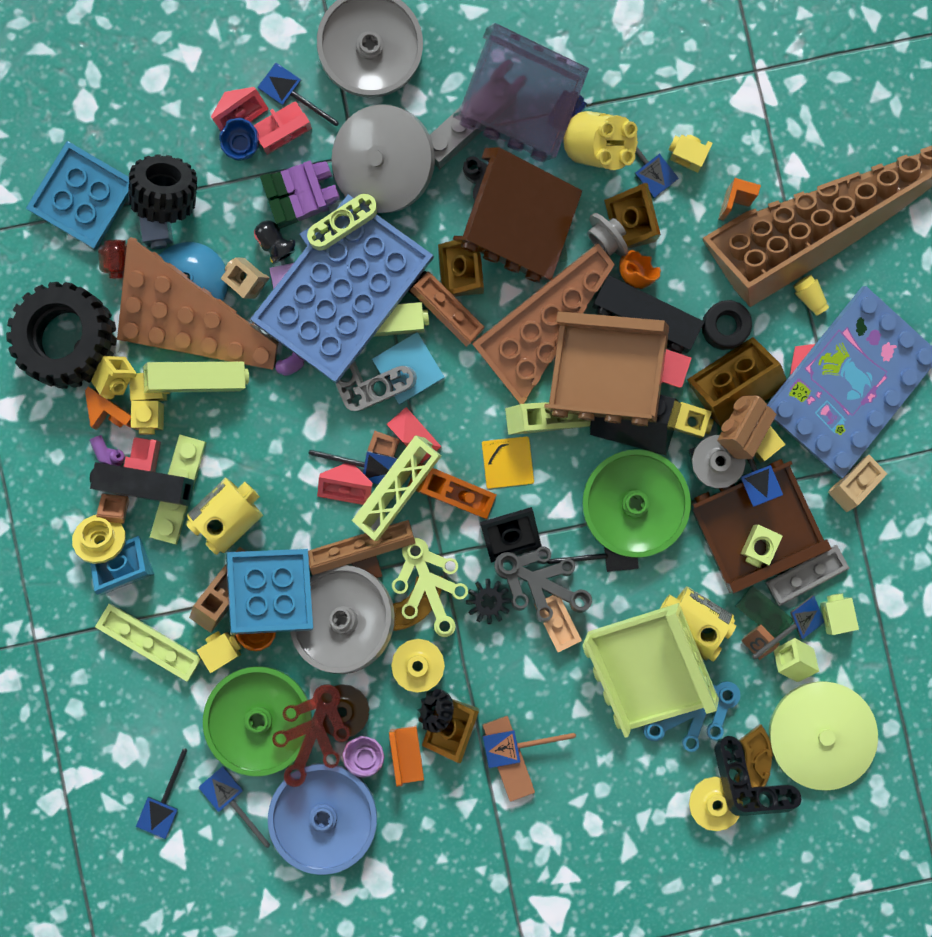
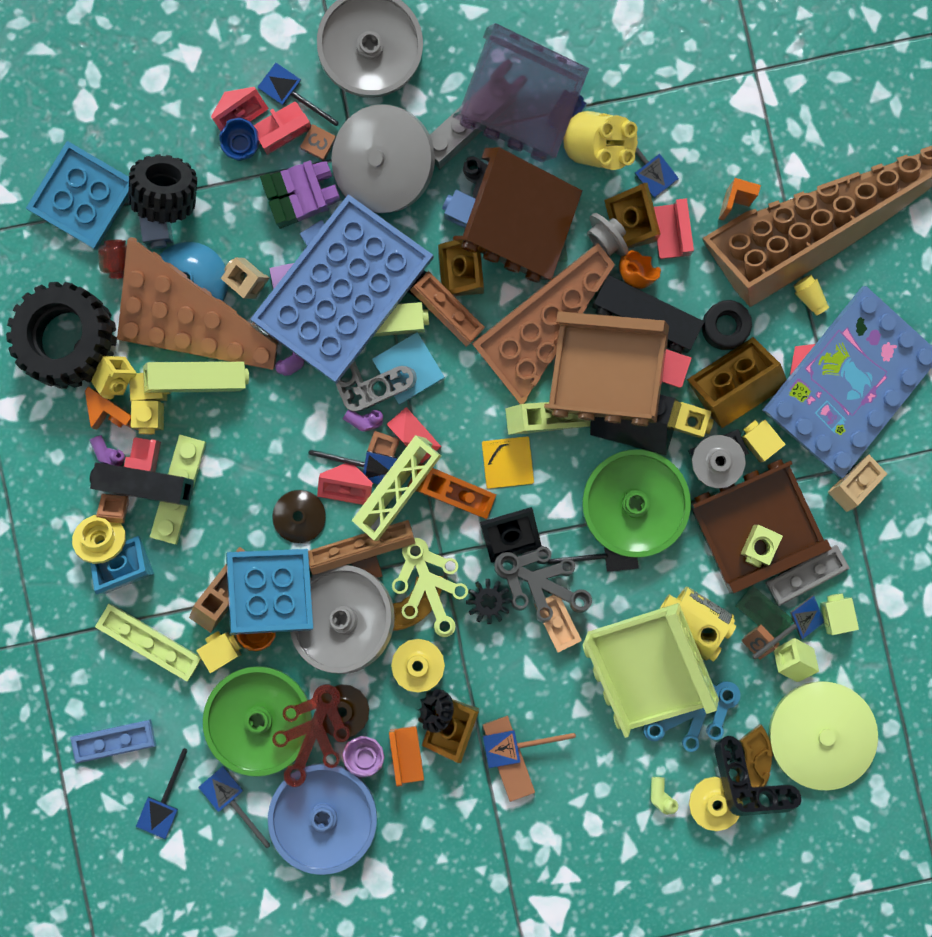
(113, 741): none -> medium blue tile
(230, 506): light yellow cylinder -> none
(271, 240): black animal -> none
(313, 516): none -> dark brown dish
(318, 142): none -> nougat tile
(321, 226): yellowish green beam -> none
(365, 422): none -> medium lavender arm
(458, 208): none -> medium blue brick
(660, 798): none -> yellowish green arm
(674, 230): none -> coral panel
(689, 151): light yellow brick -> none
(746, 427): medium nougat brick -> none
(761, 484): piece -> none

